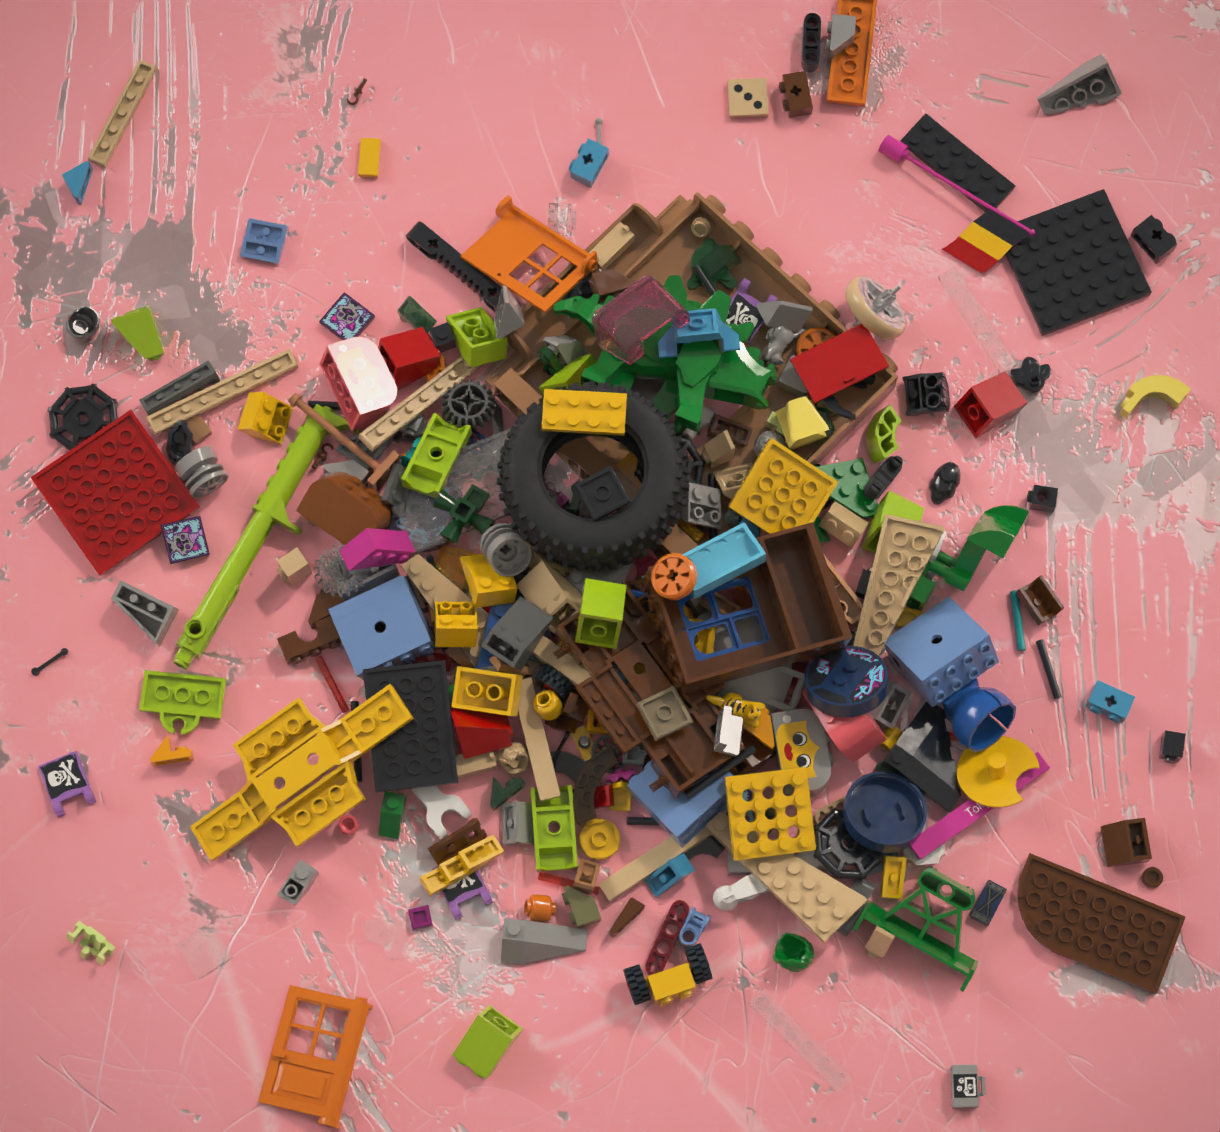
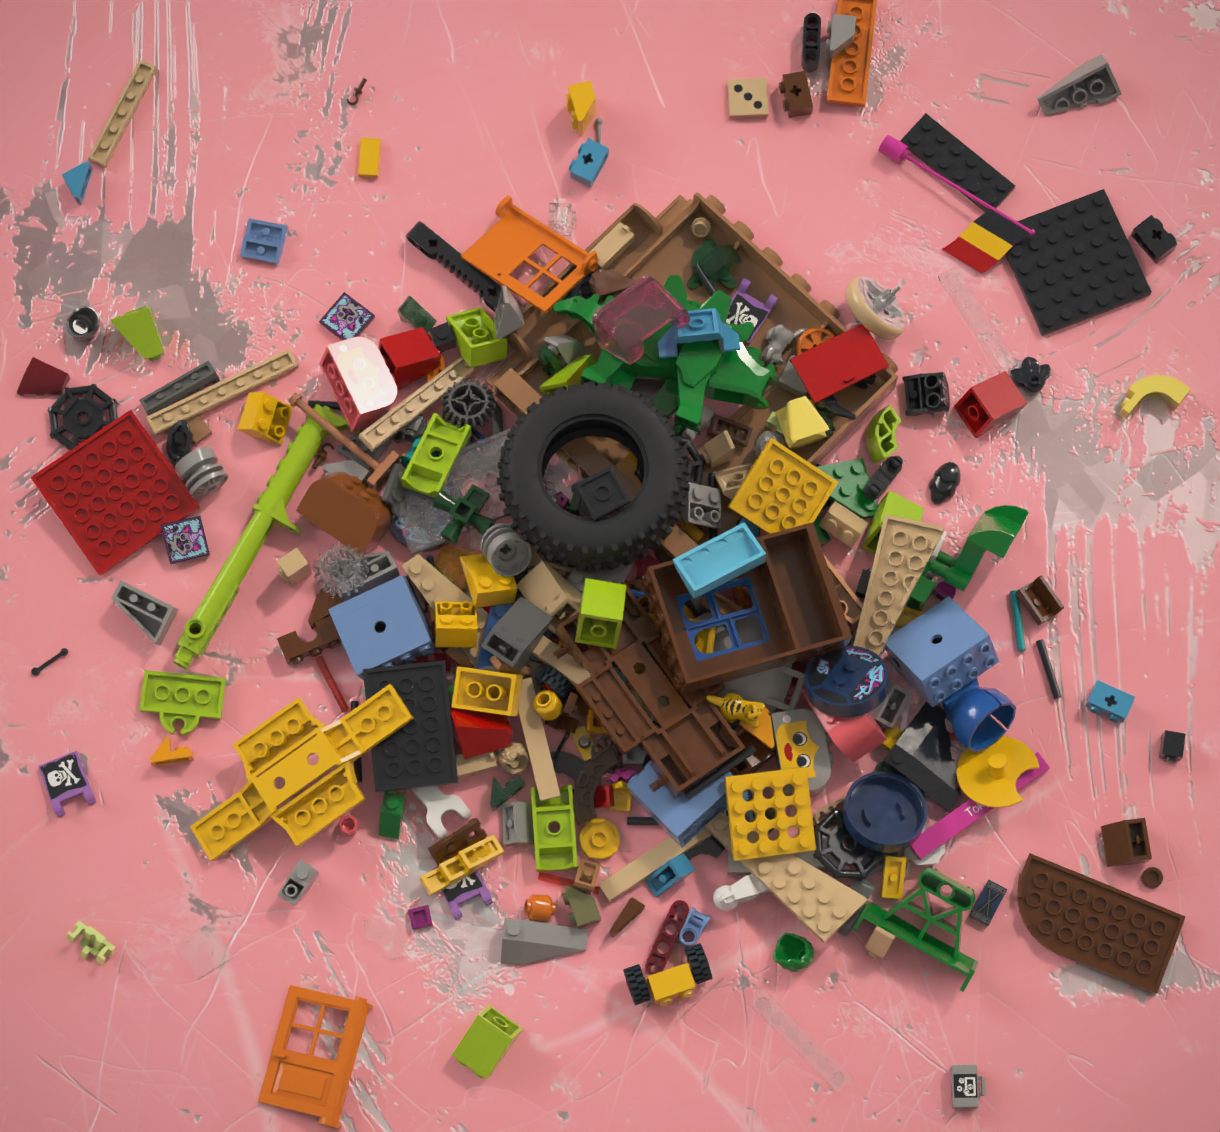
(42, 379): none -> dark red slope
(377, 549): dark pink wedge -> none
(581, 105): none -> yellow slope
(584, 412): yellow plate -> none
(664, 570): orange wheel -> none
(664, 713): dark tan plate -> none
(728, 732): panel -> none
(731, 518): clear light blue plate -> none
(784, 314): light grey slope -> none
(944, 590): none -> magenta brick
(1050, 494): black brick -> none

